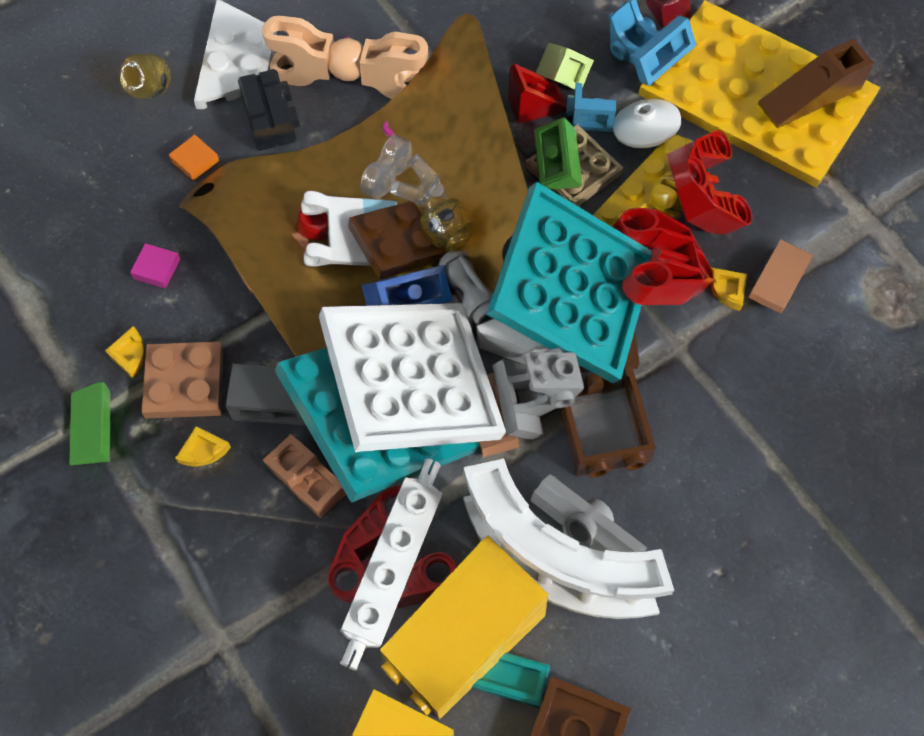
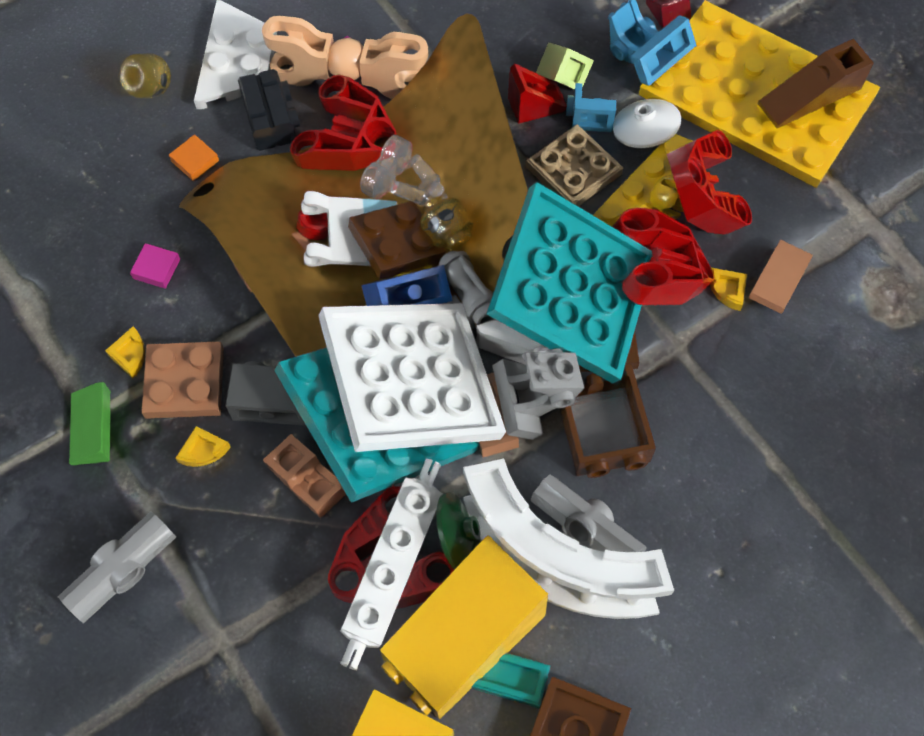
(116, 567): none -> light grey piece
(354, 129): none -> red connector
(456, 529): none -> dark green dish
(557, 155): bright green slope -> none

